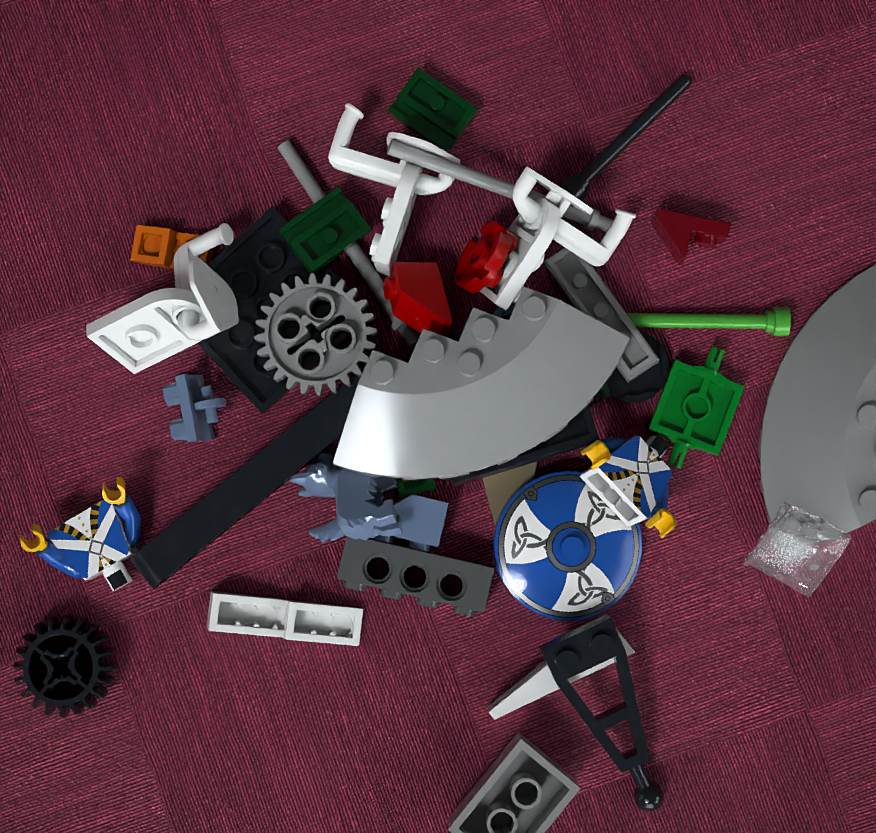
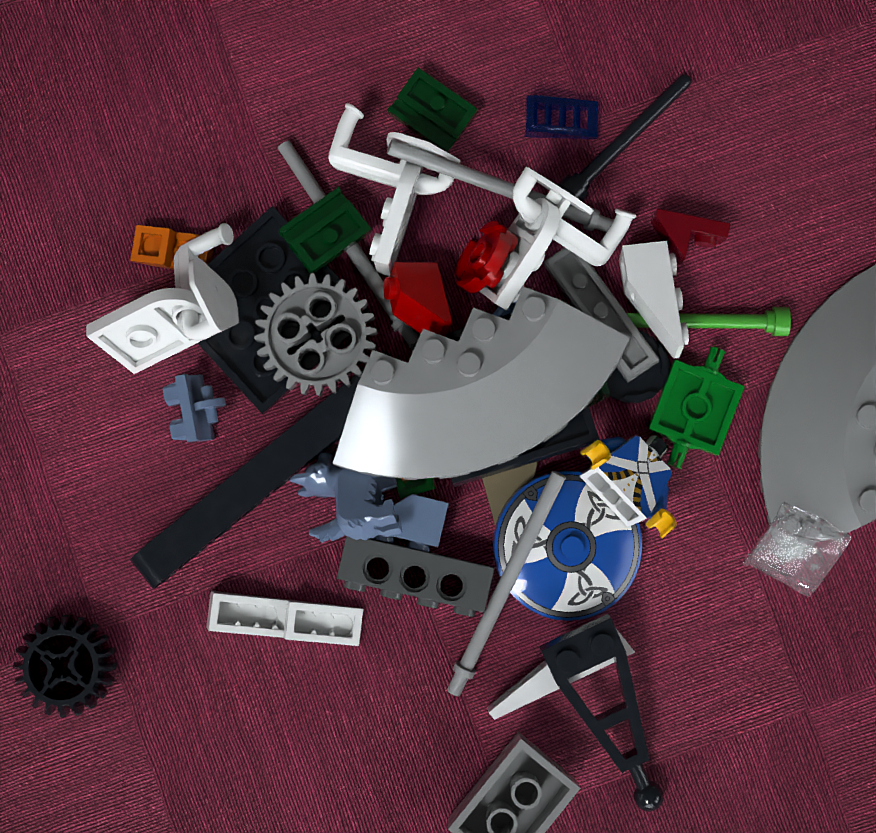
(93, 540): torso -> none
(465, 668): none -> light grey bar
(547, 130): none -> clear blue slope
(650, 287): none -> white slope

